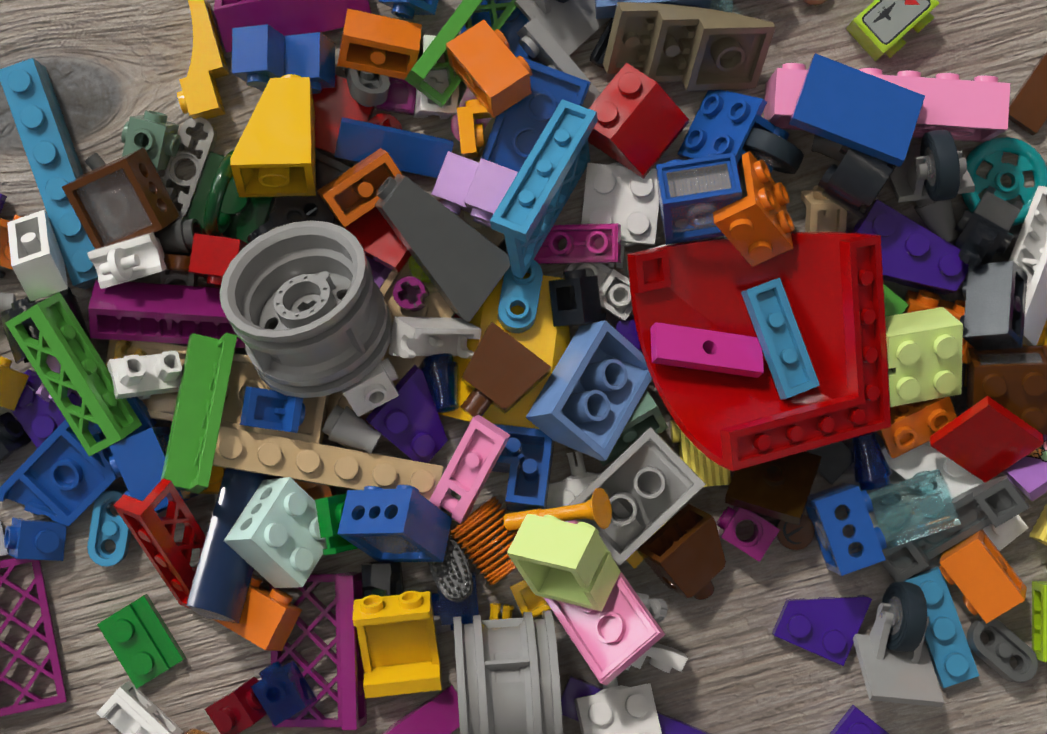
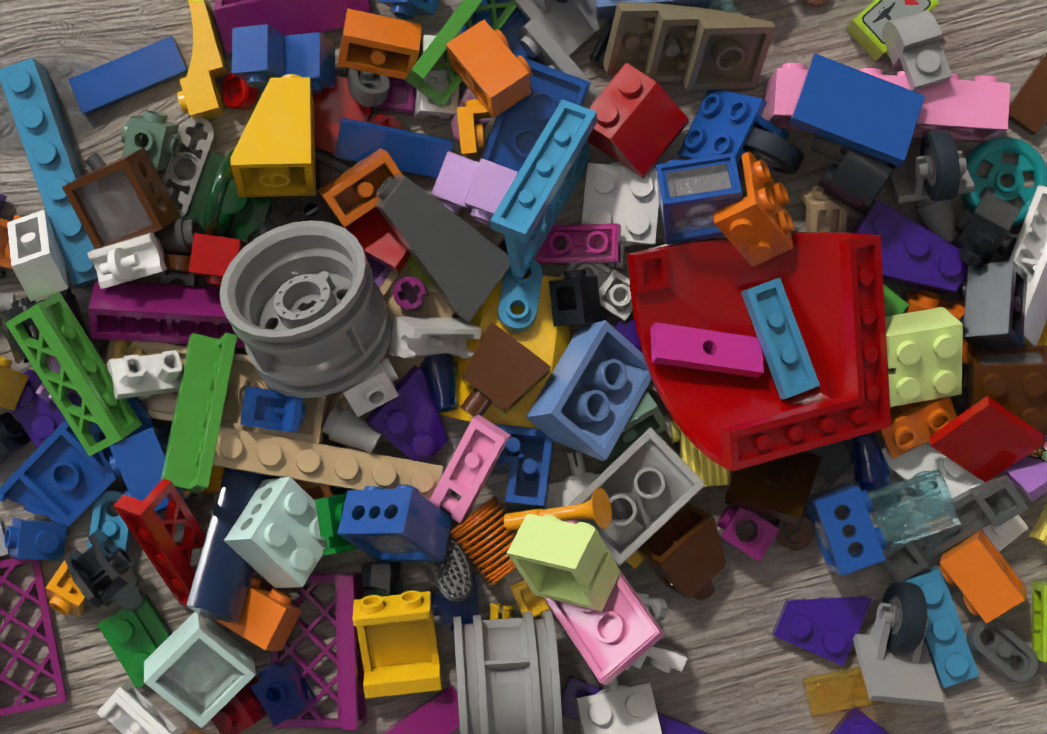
(64, 593): none -> light orange bracket
(105, 573): none -> black hinge
(128, 76): none -> blue tile
(199, 668): none -> piece
(236, 93): none -> red tile
(836, 692): none -> clear yellow plate
(917, 47): none -> light grey brick

